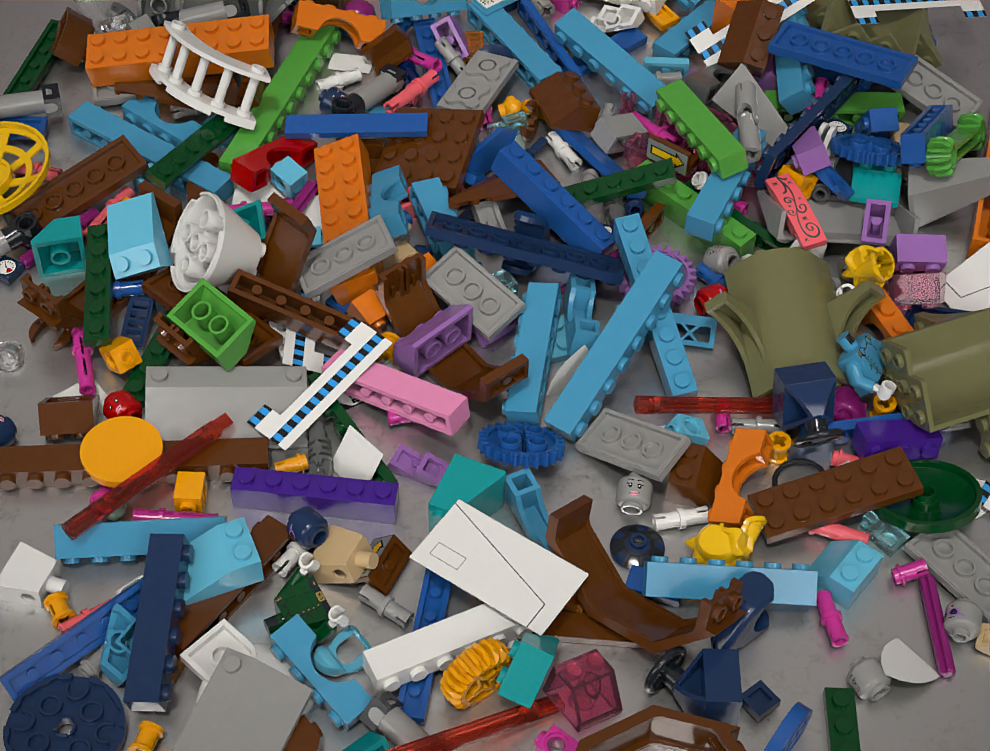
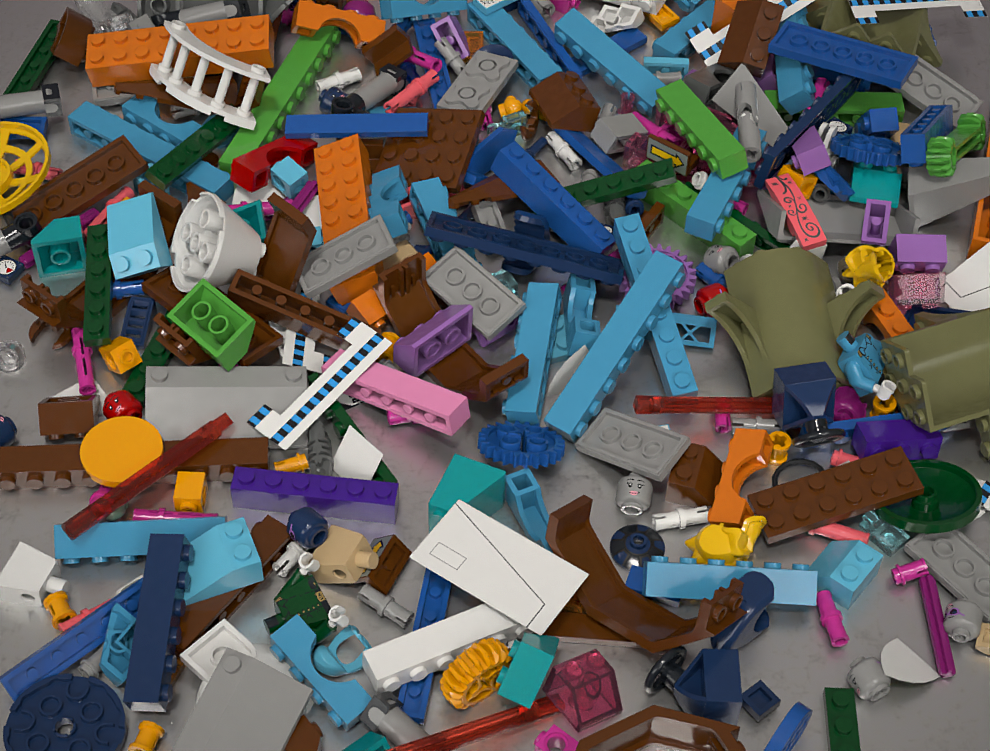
(346, 62): white sticker -> none
(420, 468): medium lavender slope -> none
(691, 427): medium azure brick -> none

